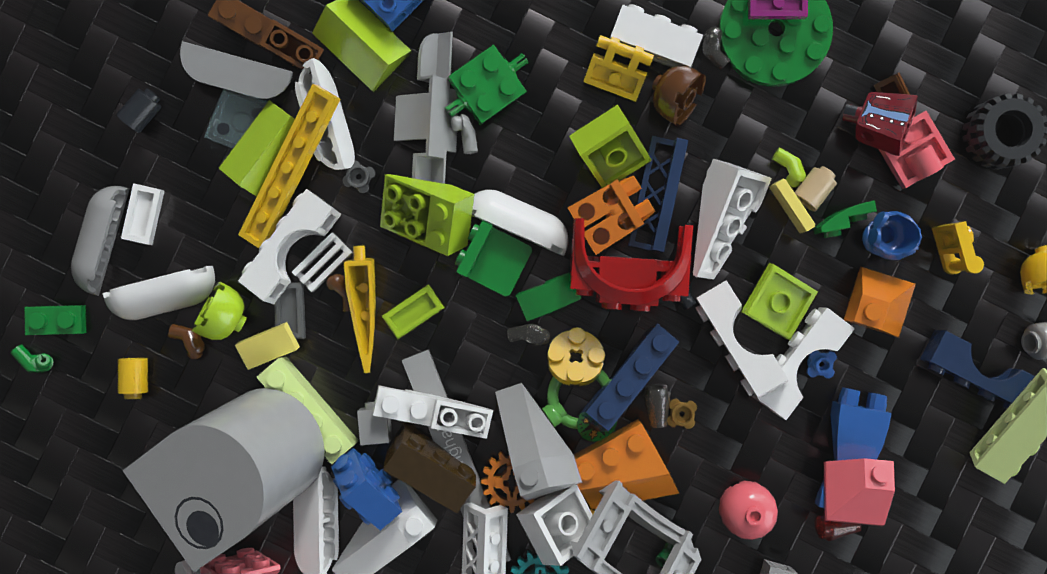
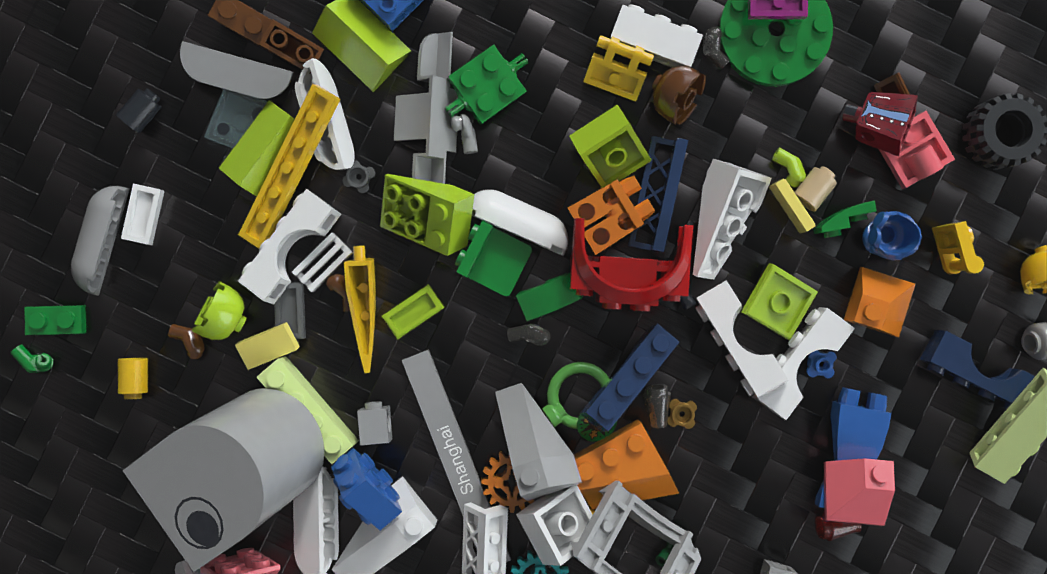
(161, 294): white brick -> none
(429, 468): dark brown wedge -> none
(432, 411): white slope -> none
(579, 342): yellow plate -> none
(748, 510): coral cylinder -> none

